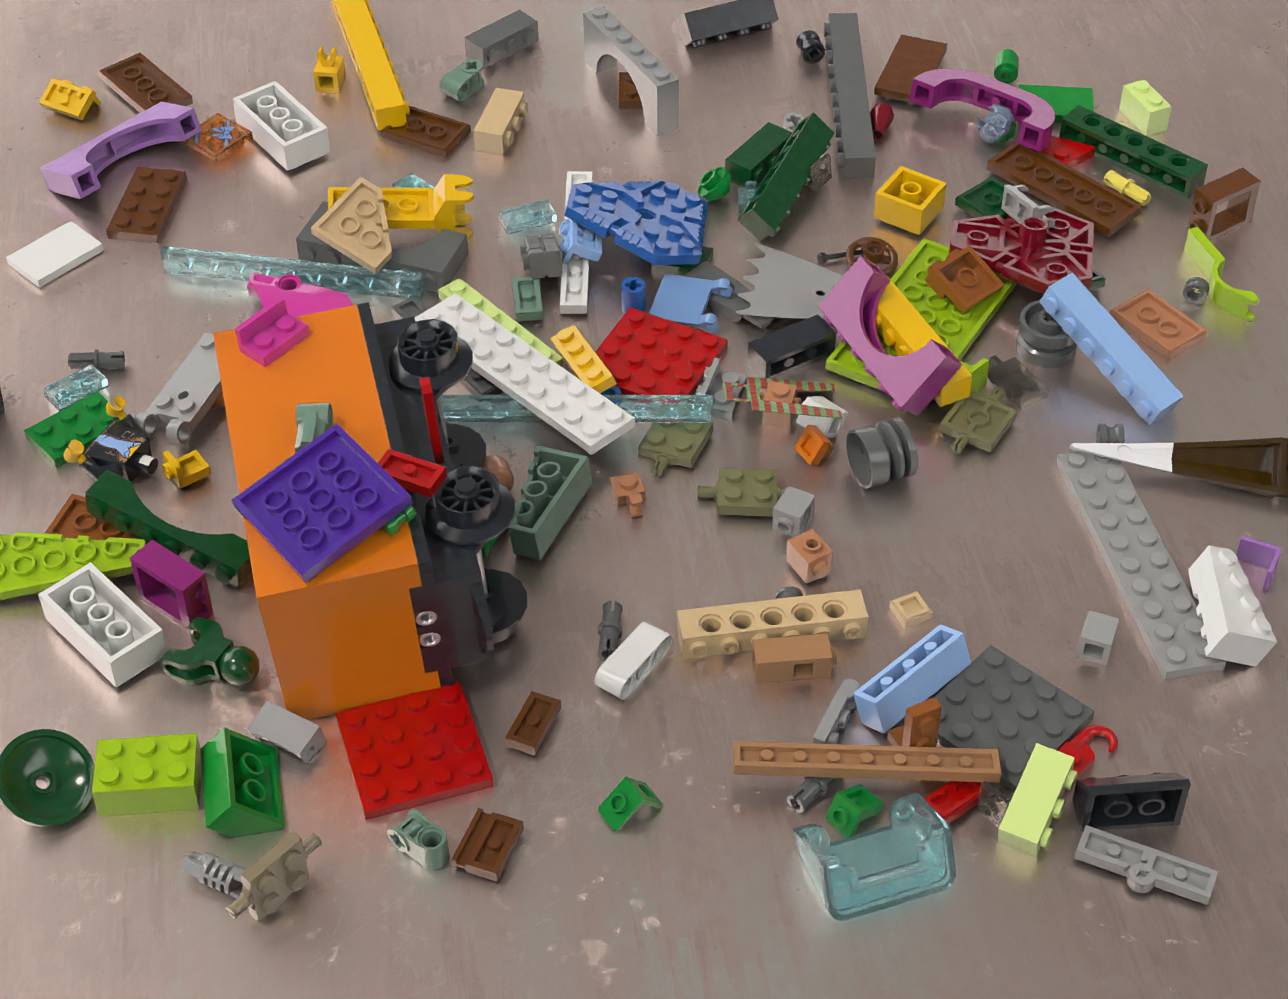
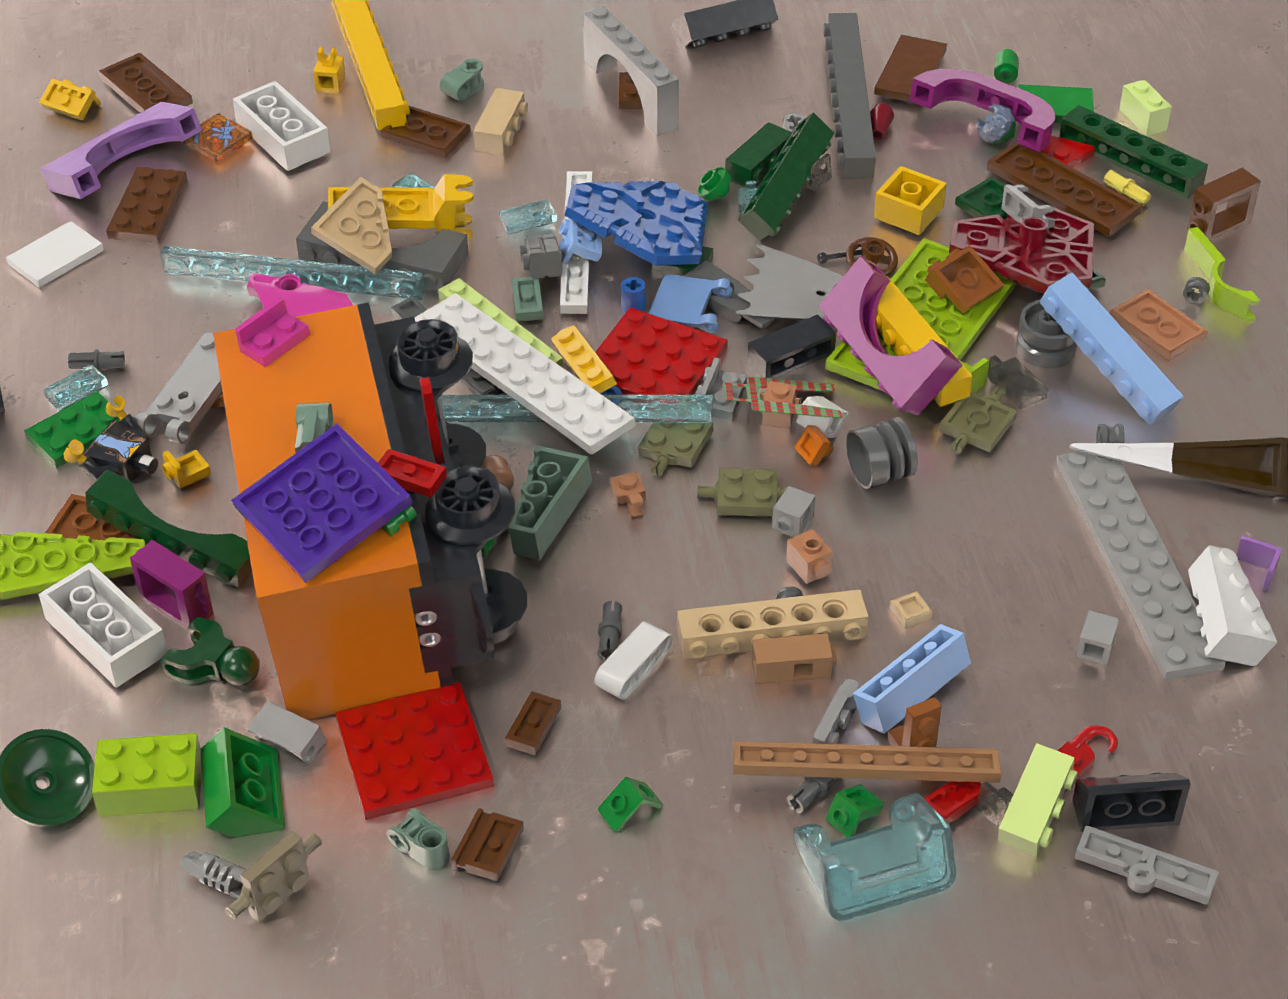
(502, 38): dark grey brick -> none
(810, 47): black wheel -> none
(1007, 709): dark grey plate -> none

